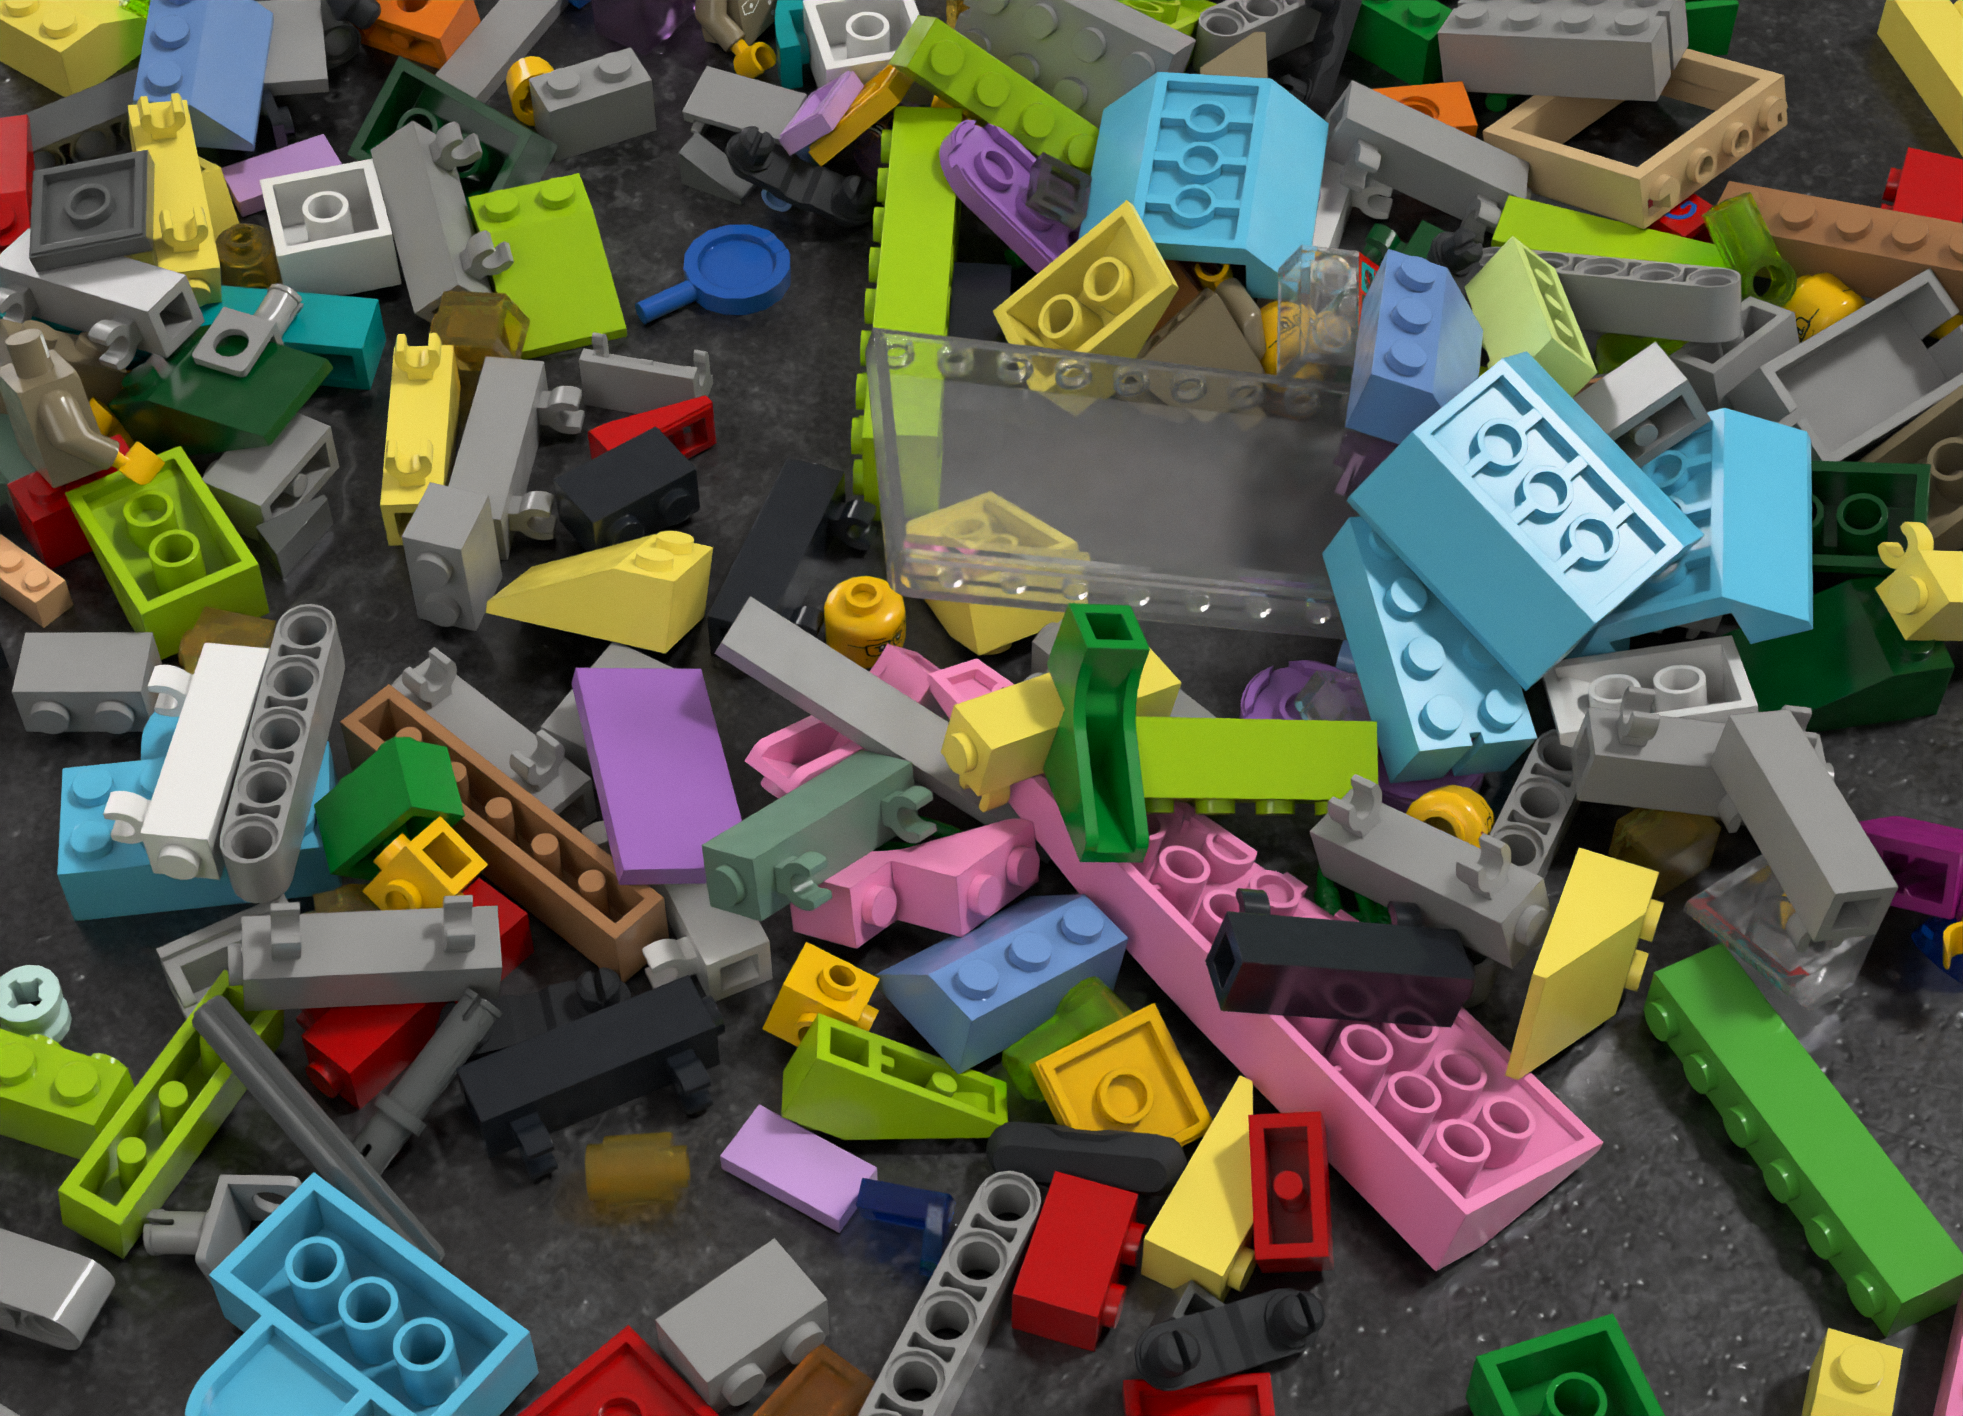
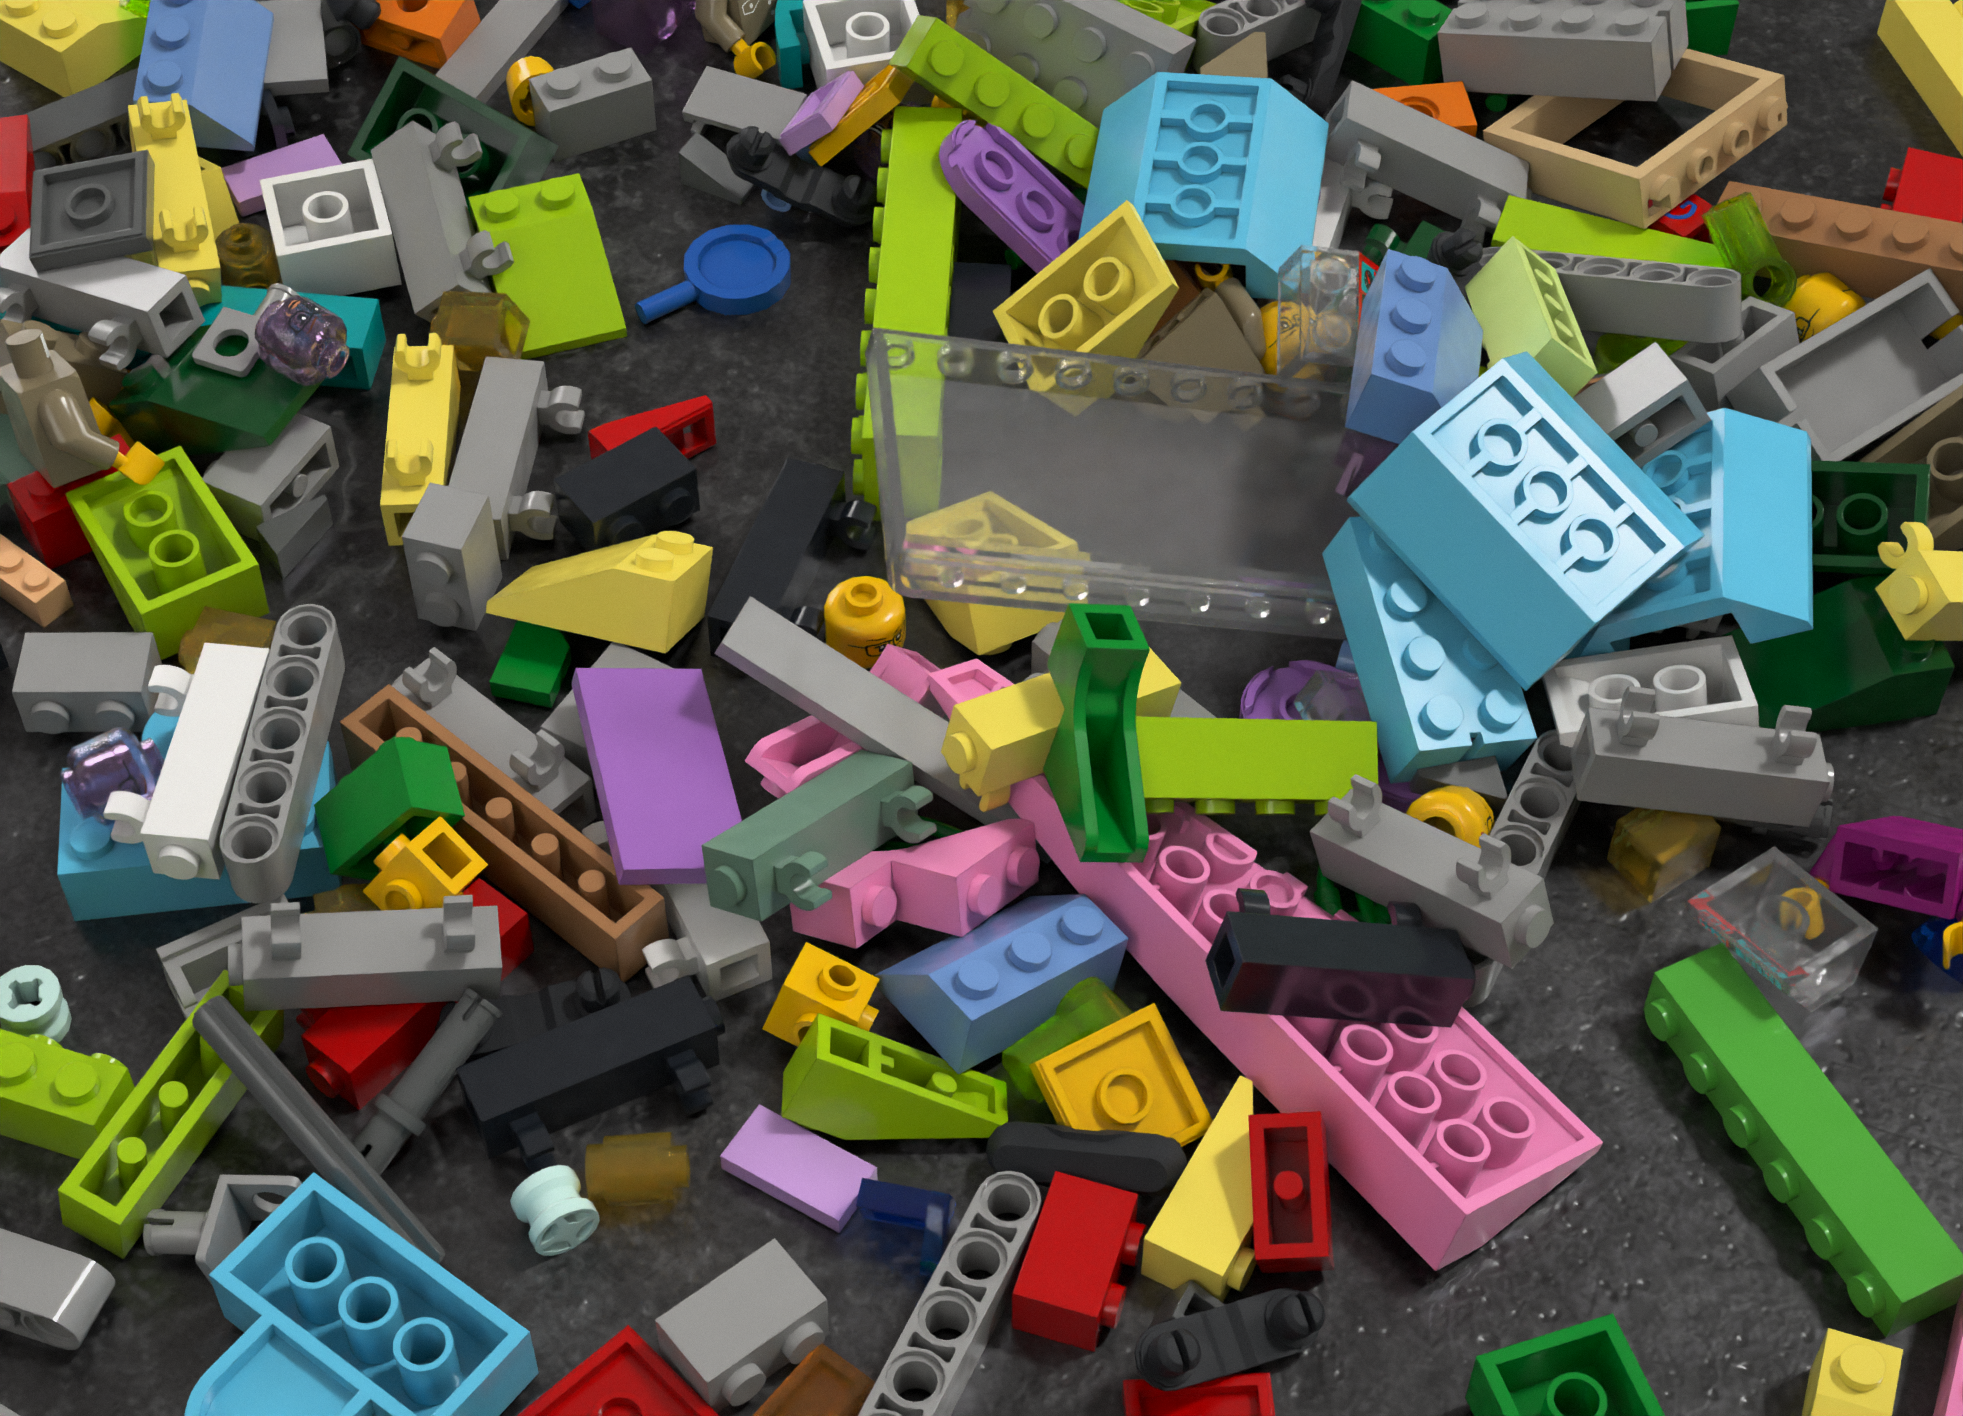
(108, 765): none -> clear purple head
(302, 340): none -> clear purple head
(532, 665): none -> green tile
(554, 1210): none -> light aqua wheel
(637, 383): light grey hinge -> none
(1058, 191): clear smoke plate -> none
(1478, 774): none -> dark grey piece
(1586, 957): light yellow slope -> none
(1801, 828): light grey brick -> none

